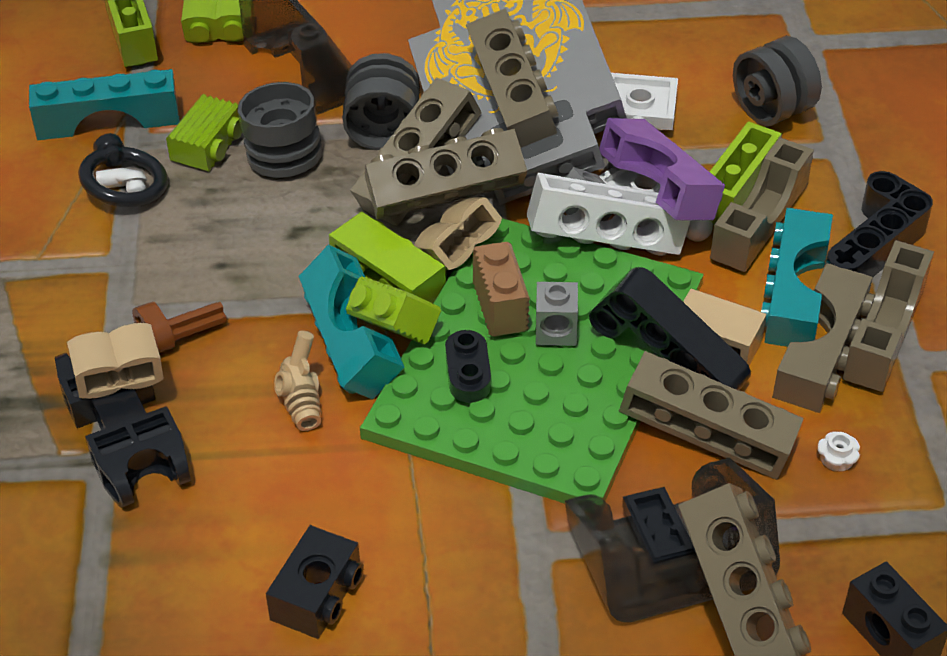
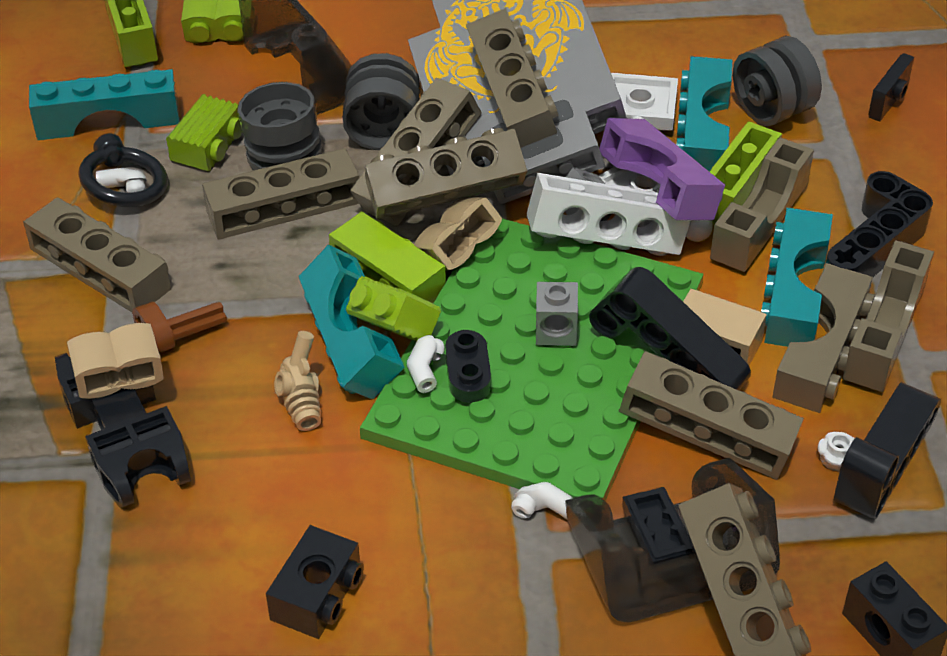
(97, 254): none -> dark tan brick
(280, 193): none -> dark tan brick
(418, 363): none -> white arm
(500, 289): medium nougat brick -> none
(539, 497): none -> white arm
(707, 91): none -> teal arch
(878, 462): none -> black beam
(891, 87): none -> black plate

